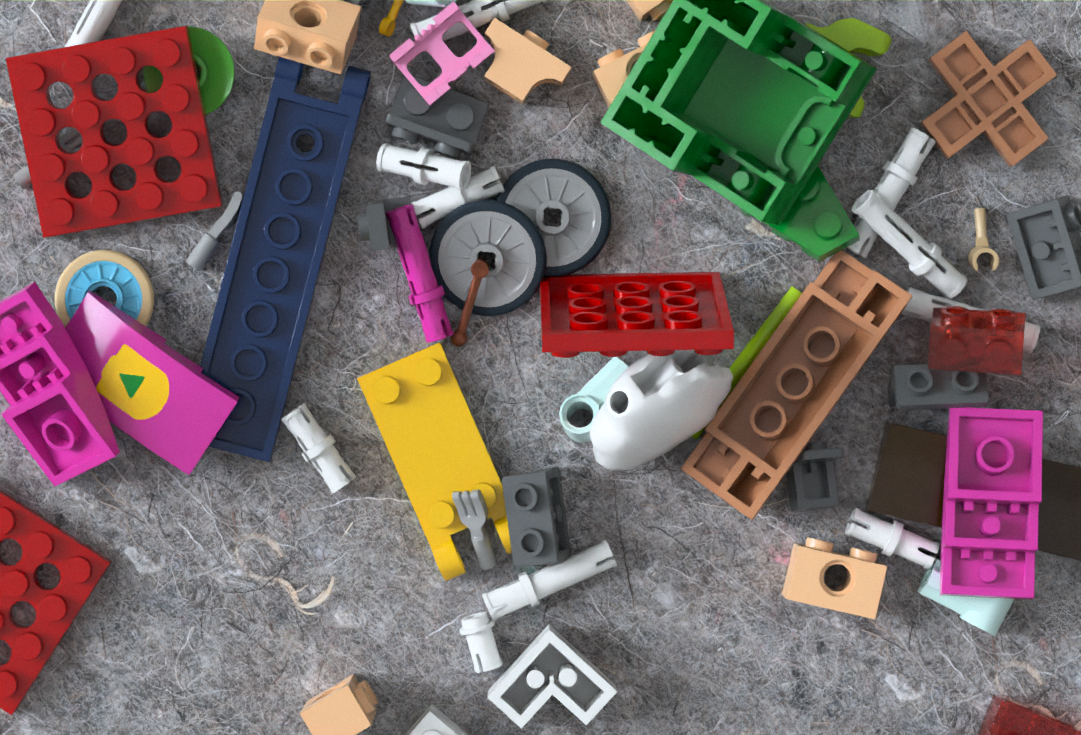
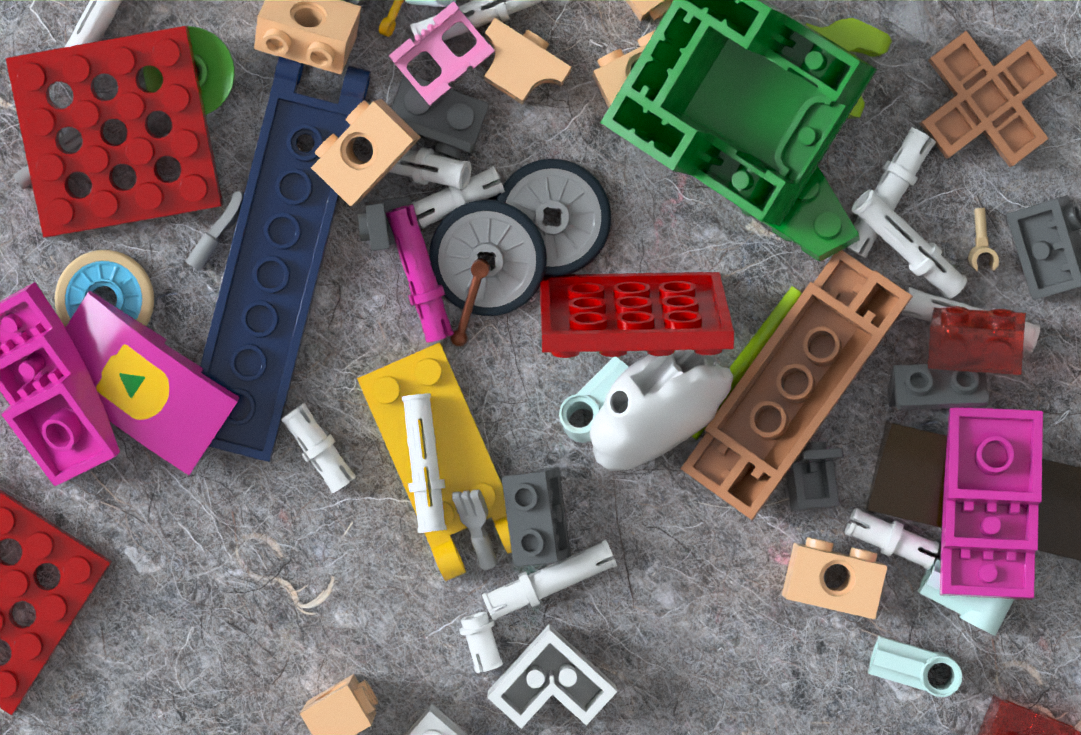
(390, 142): none -> light nougat brick
(429, 518): none -> white pin
(911, 665): none -> light aqua piece

